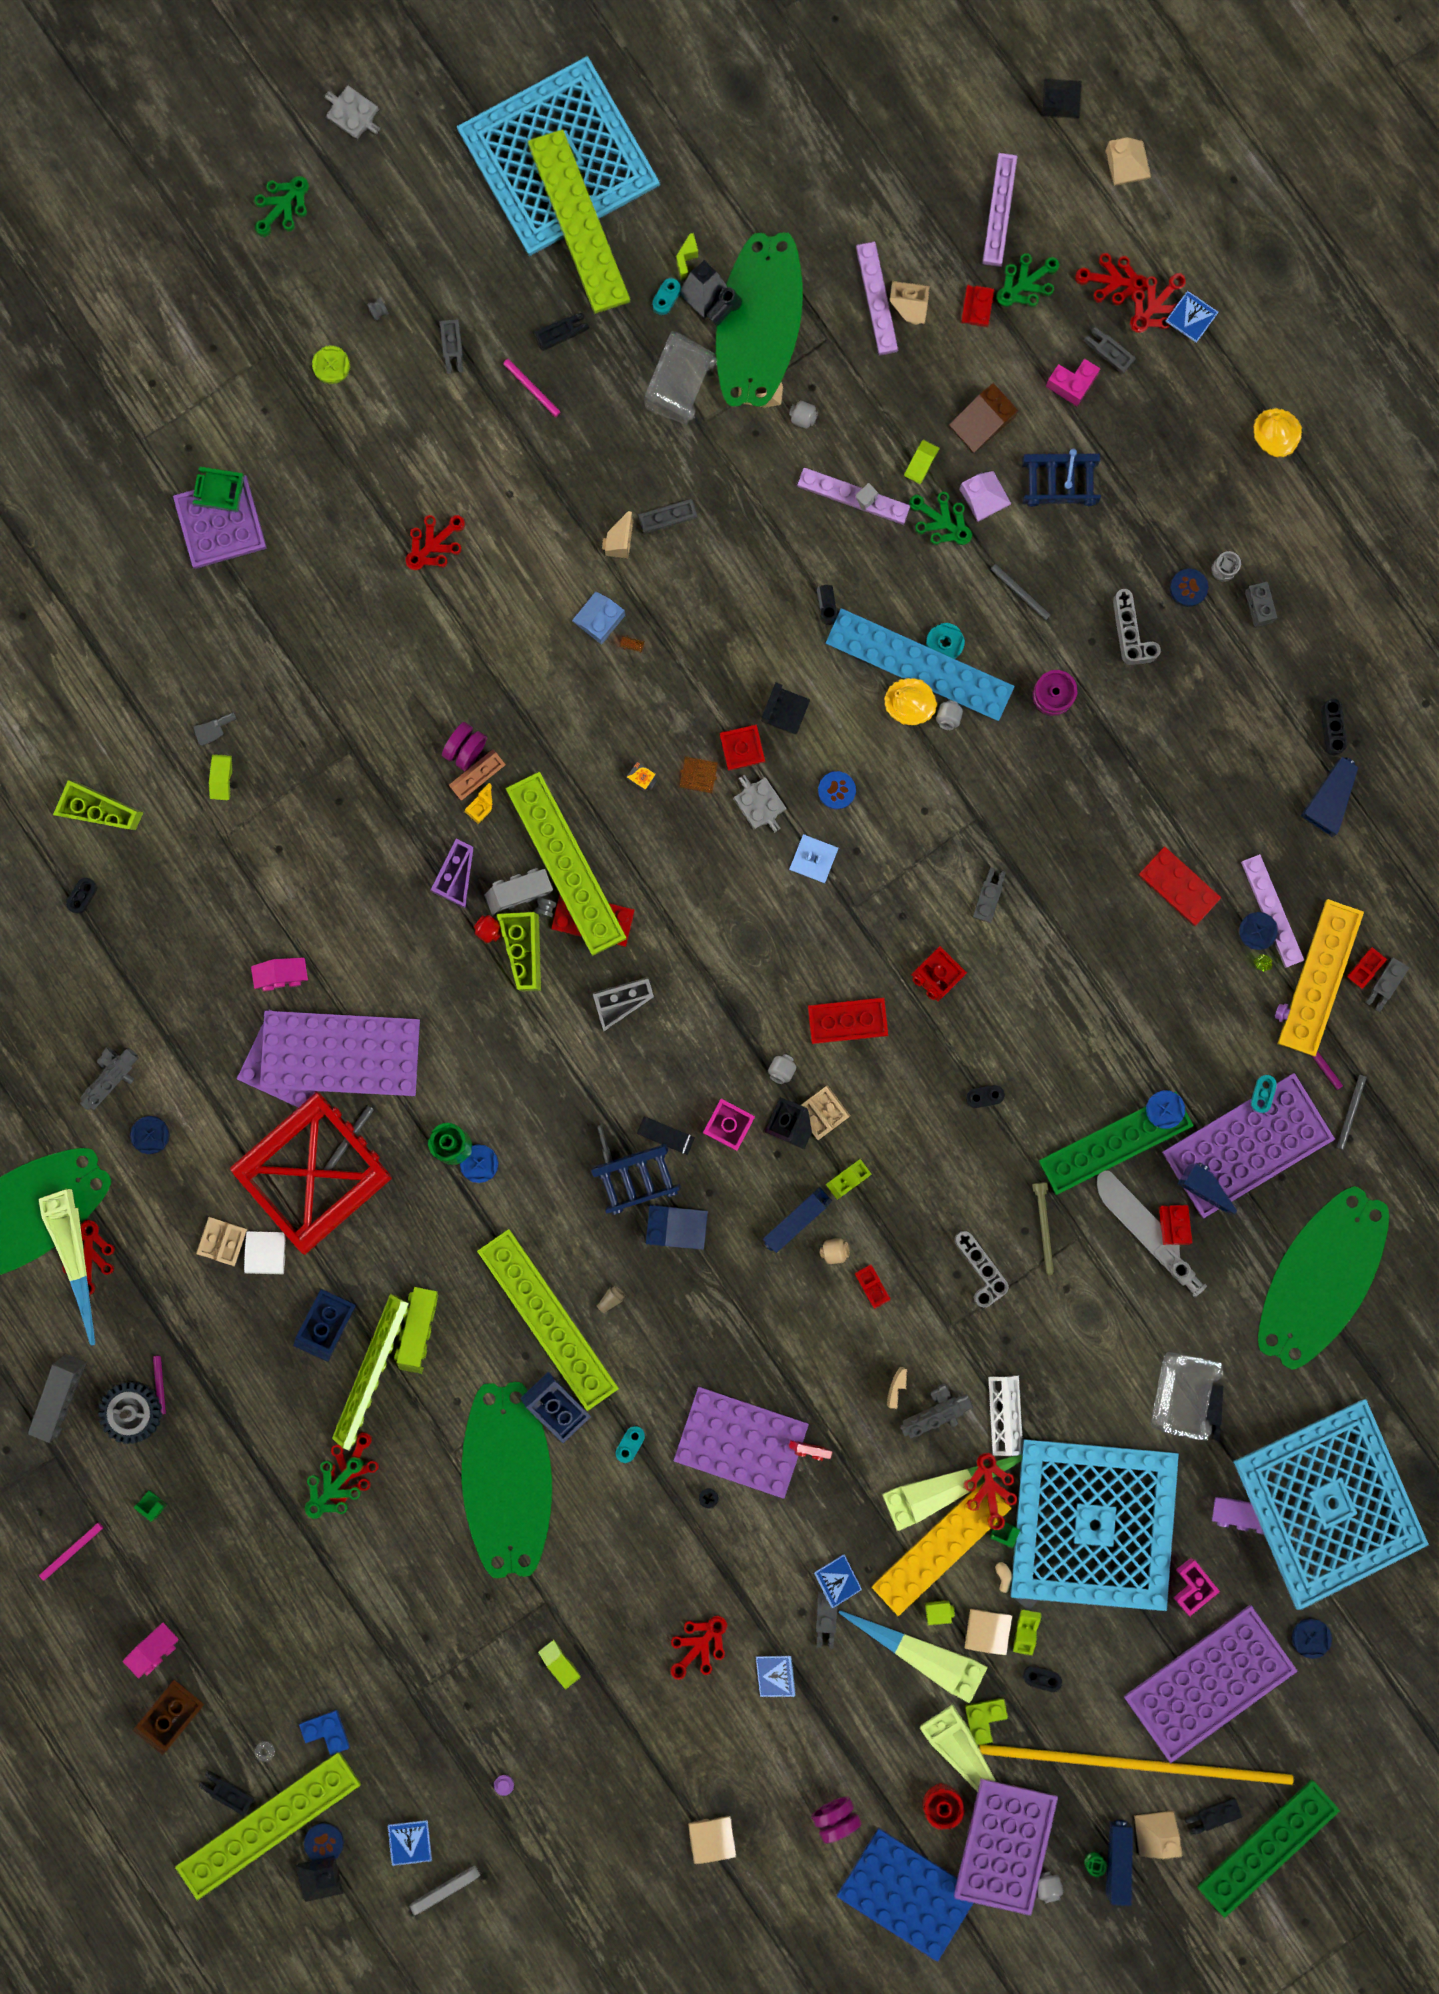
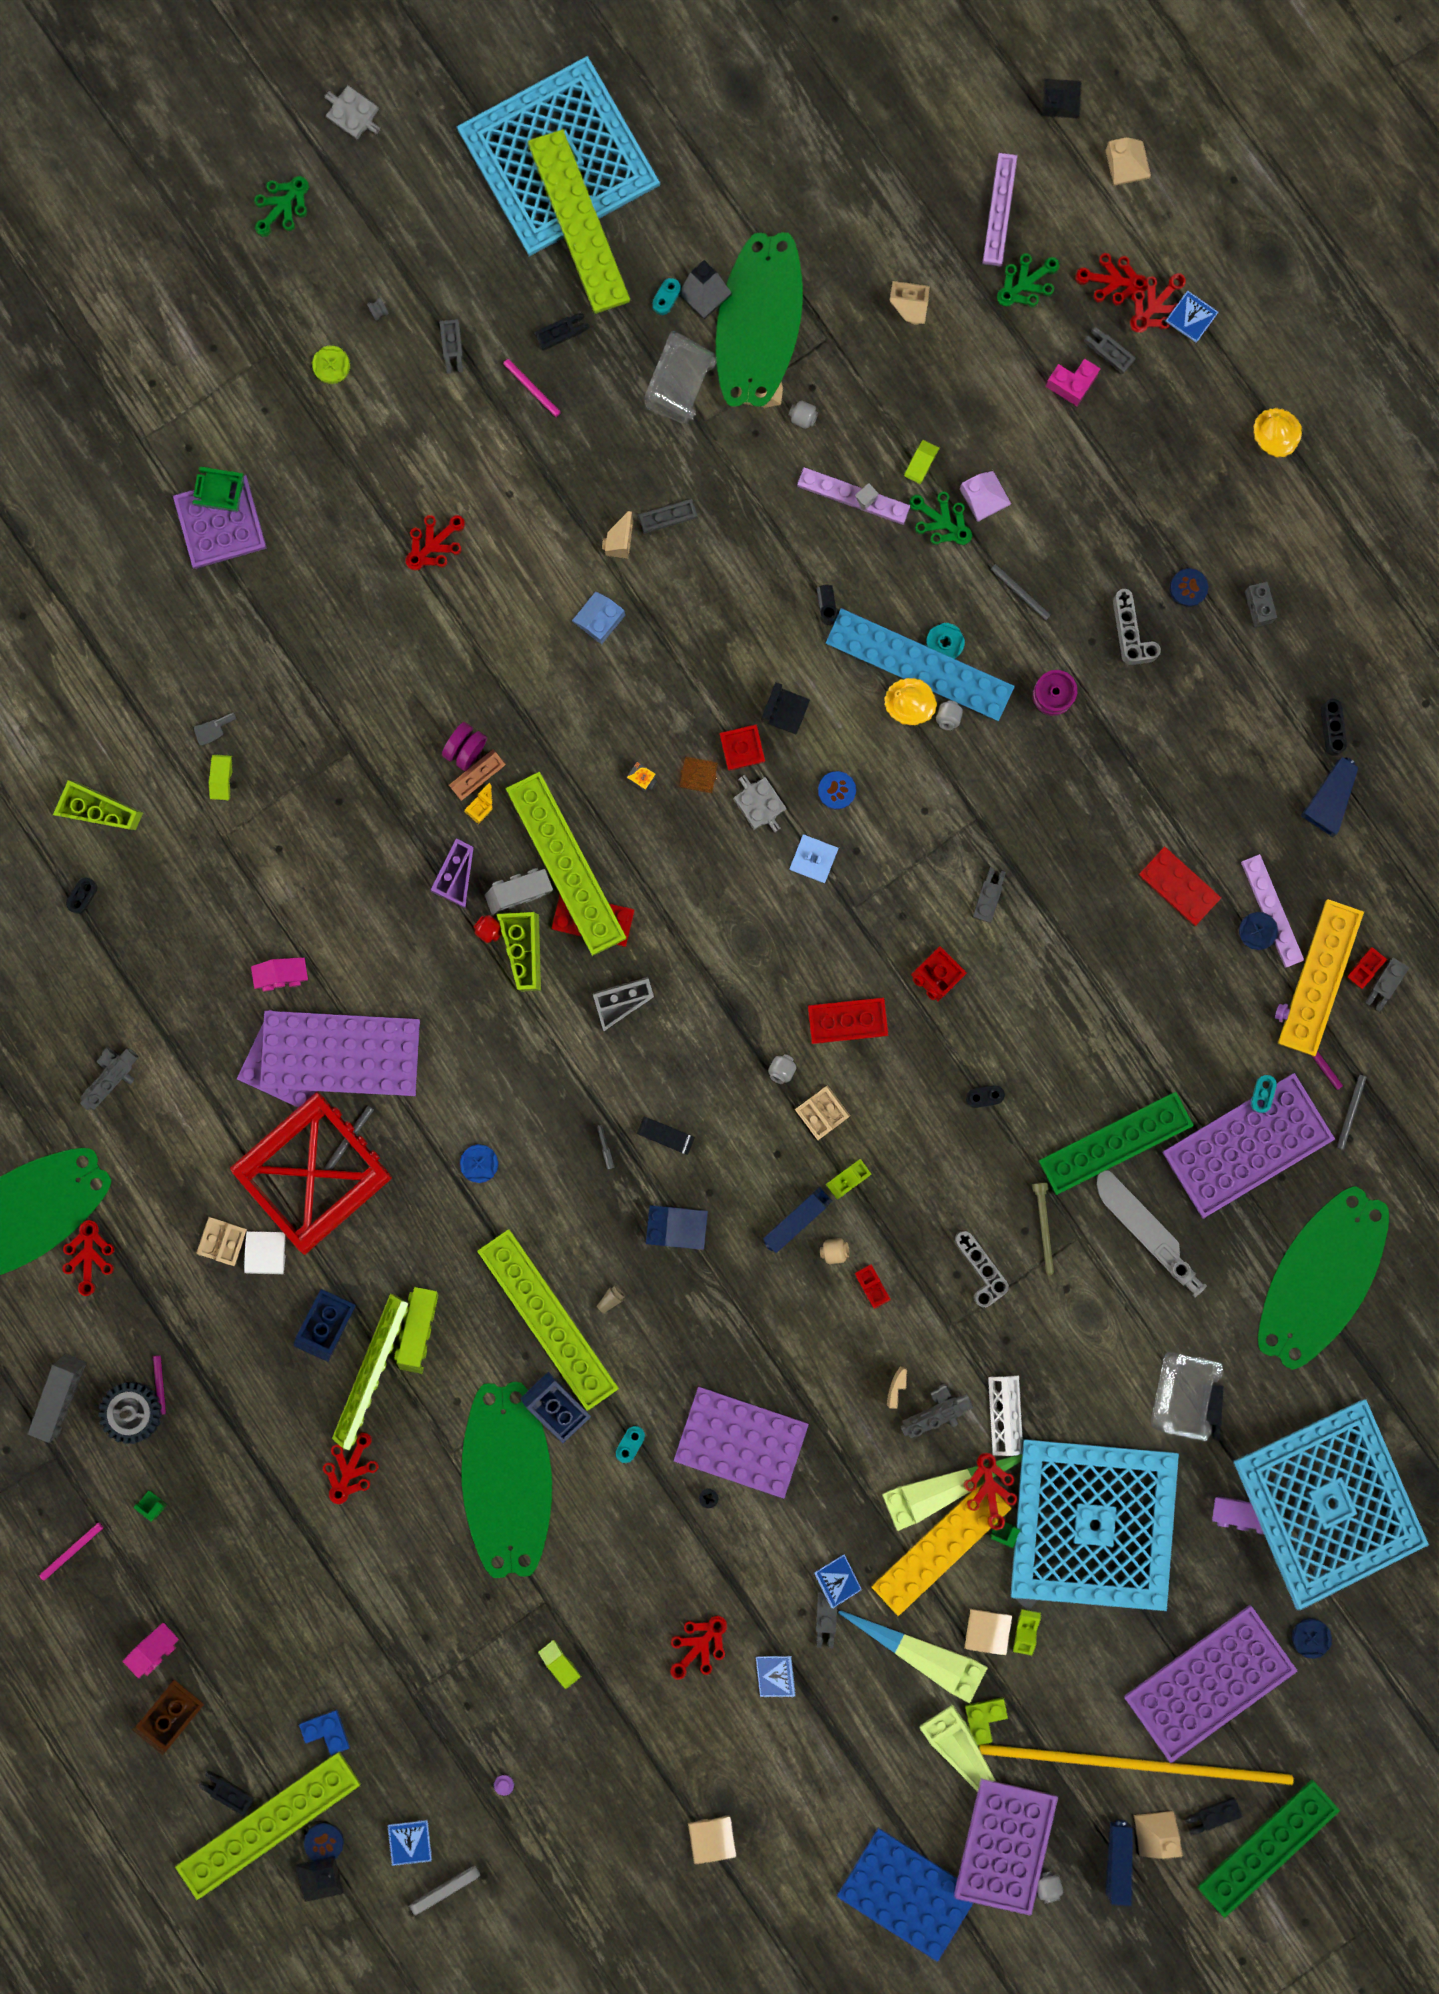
(64, 1228): yellowish green plate -> none
(149, 1135): dark blue tile -> none
(264, 1745): clear plate -> none
(331, 1489): green plant -> none
(440, 1140): green brick -> none
(545, 907): dark grey wheel -> none
(621, 1166): dark blue fence -> none
(632, 644): clear orange pin -> none
(687, 252): lime slope -> none
(723, 306): black piece -> none
(729, 1124): dark pink brick -> none
(790, 1123): black slope -> none
(816, 1451): plate -> none
(836, 1819): magenta wheel -> none
(877, 298): lavender plate -> none
(939, 1612): lime brick -> none
(947, 1817): red brick -> none
(977, 305): red plate -> none
(984, 418): reddish brown slope -> none
(1005, 1575): tan arm -> none
(1042, 1678): black plate -> none
(1051, 462): dark blue fence -> none
(1068, 484): medium blue hinge -> none
(1092, 1860): green wheel -> none
(1165, 1109): blue tile -> none
(1175, 1225): red plate -> none
(1199, 1588): dark pink brick -> none
(1205, 1185): dark blue slope -> none
(1226, 566): light grey wheel -> none
(1263, 962): clear neon green plate -> none

